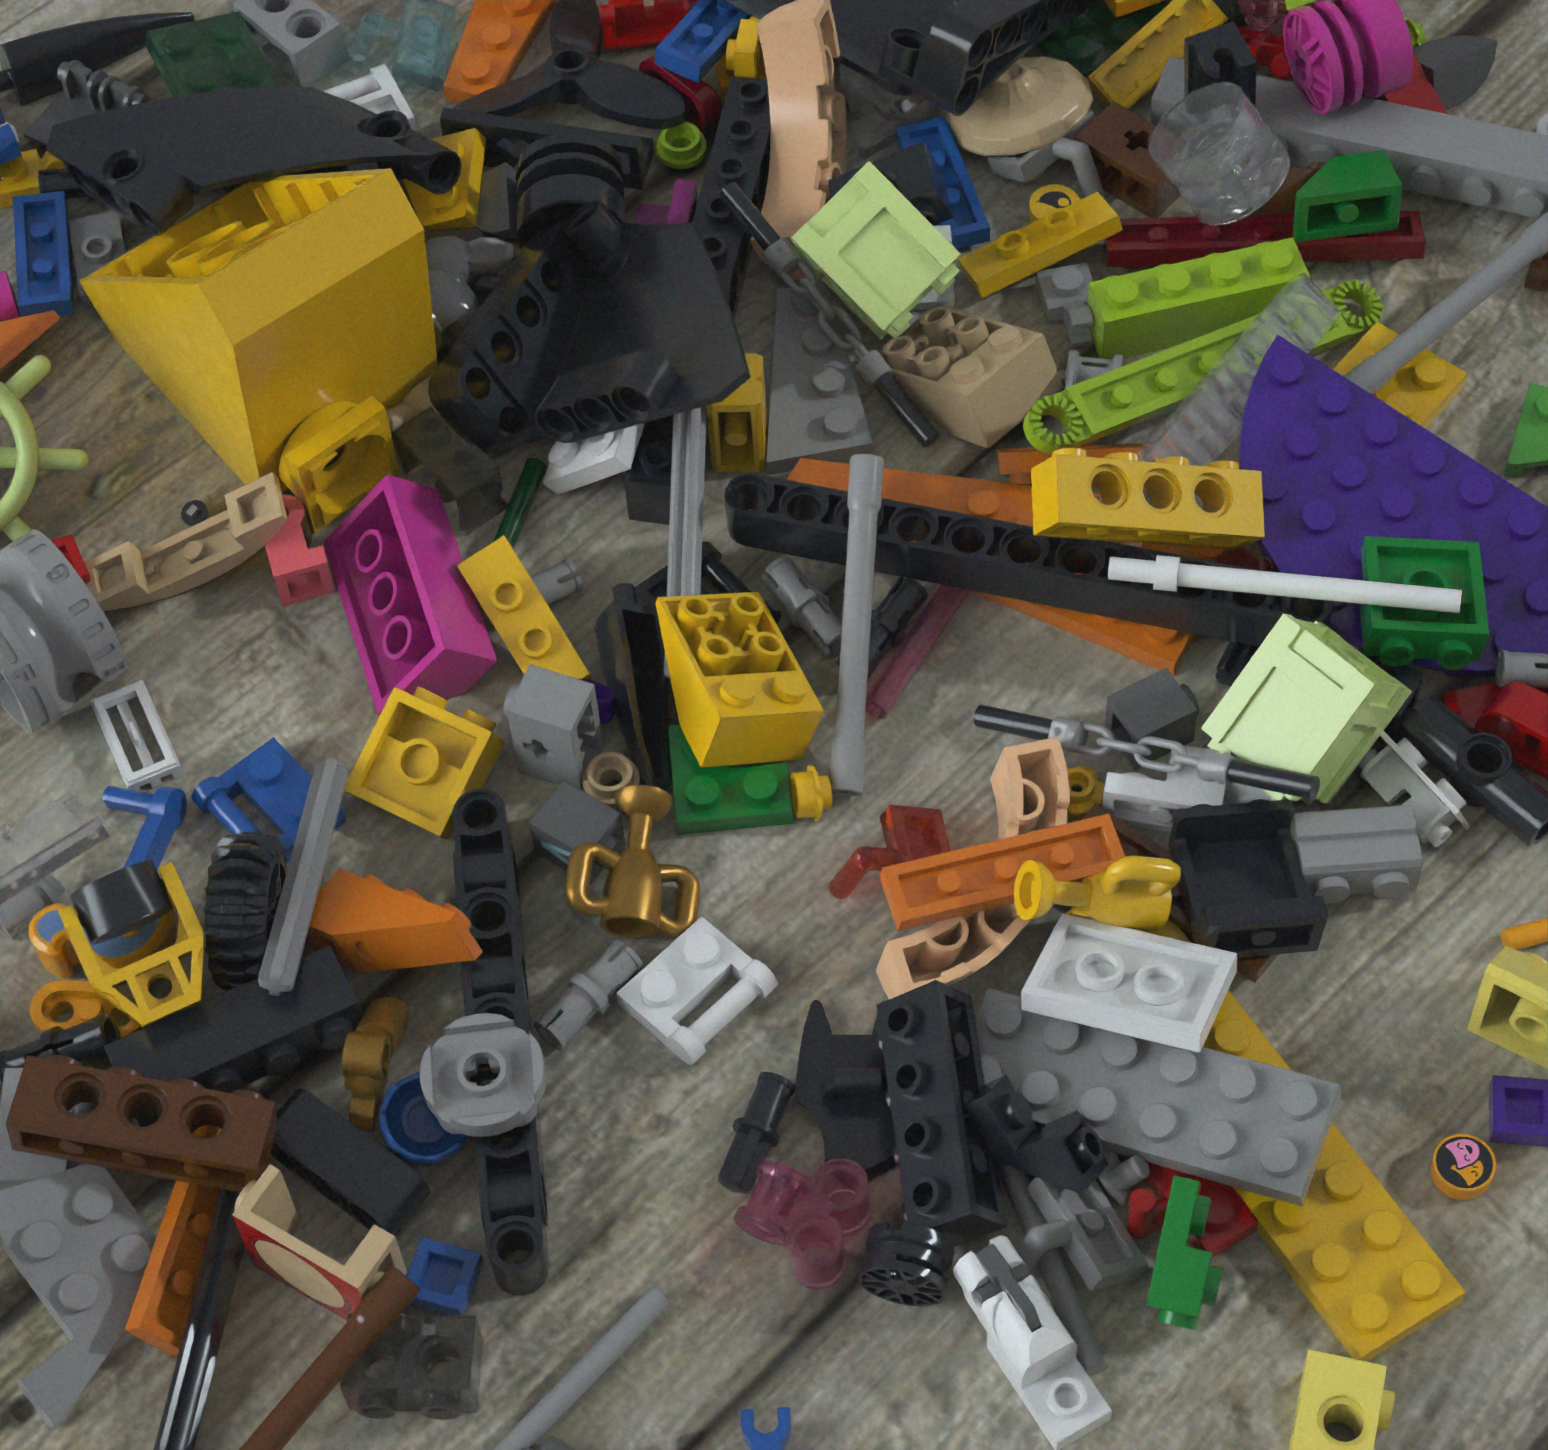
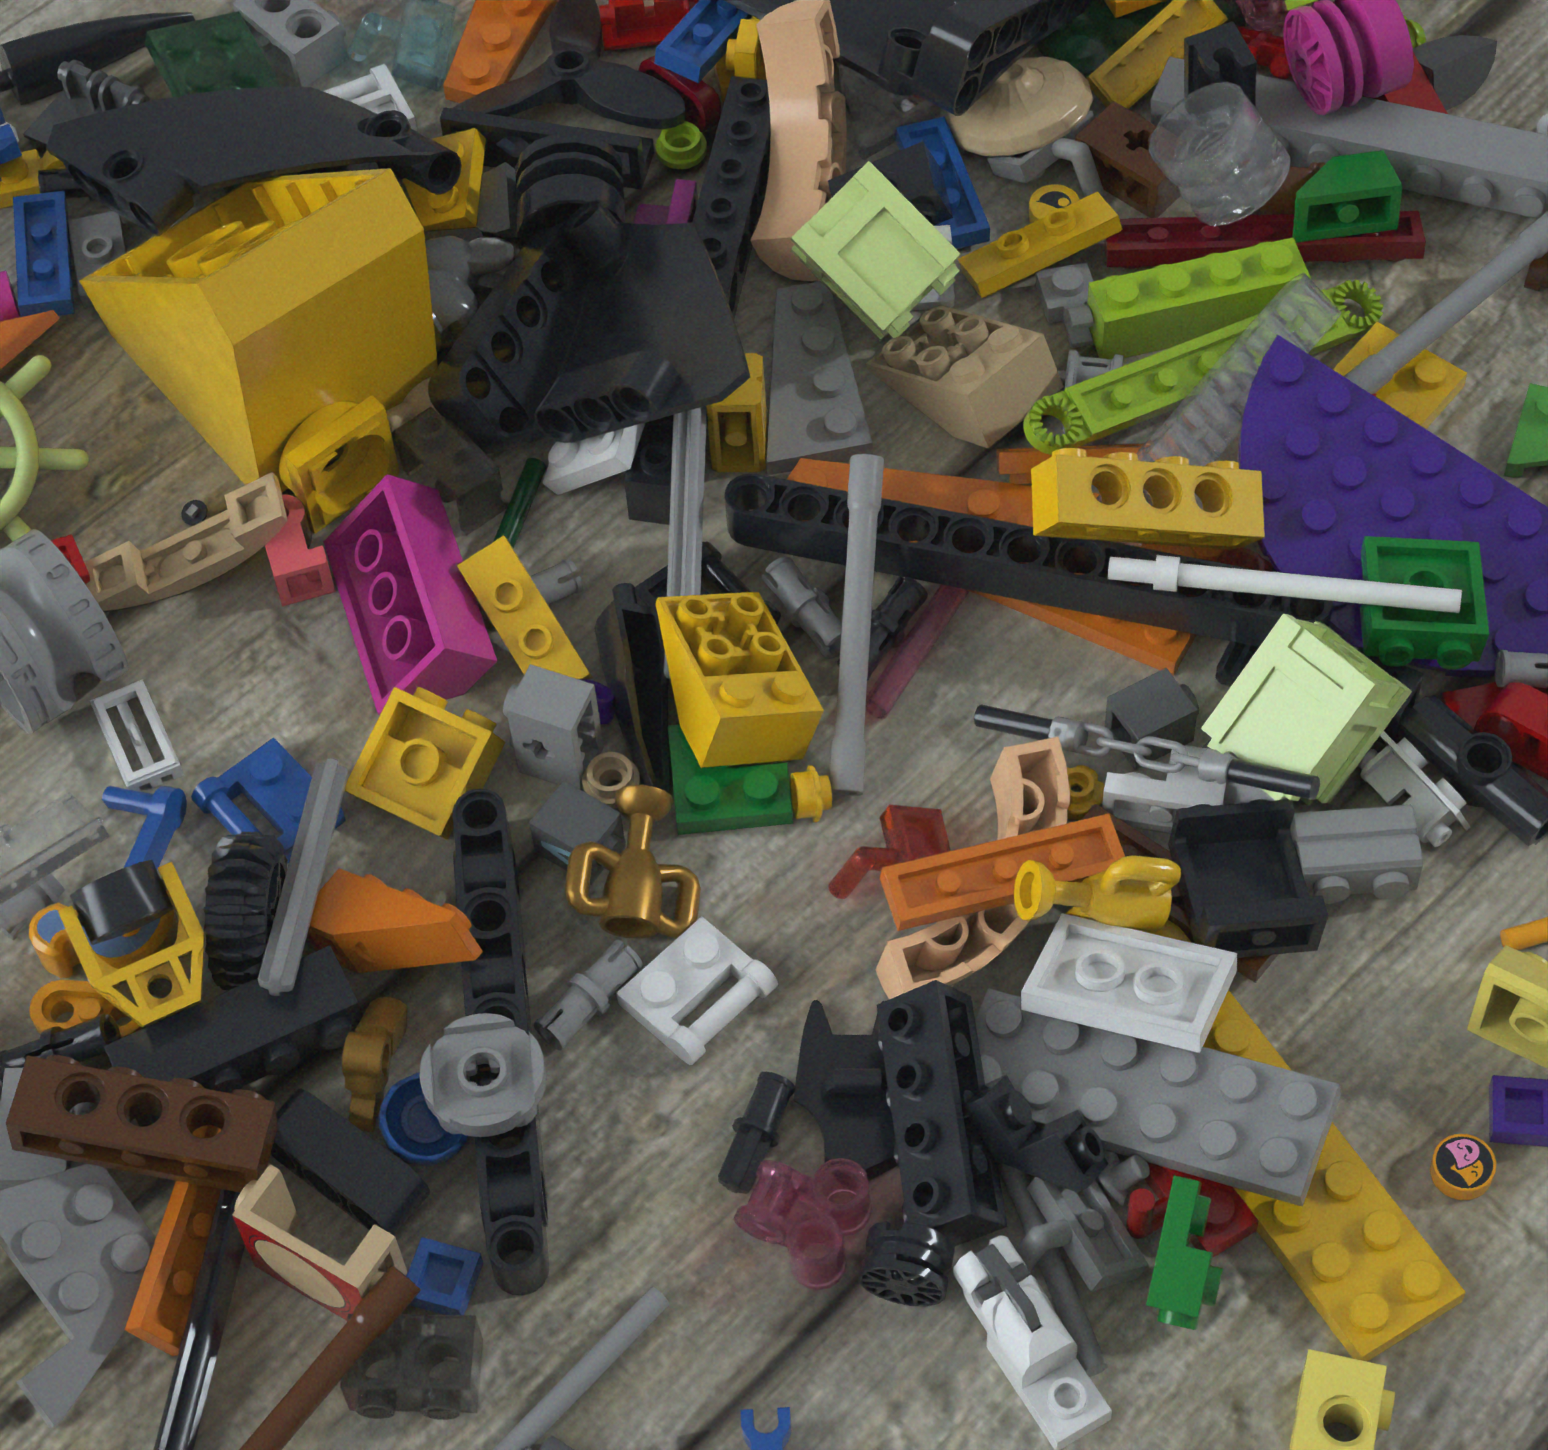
(870, 365): piece -> none

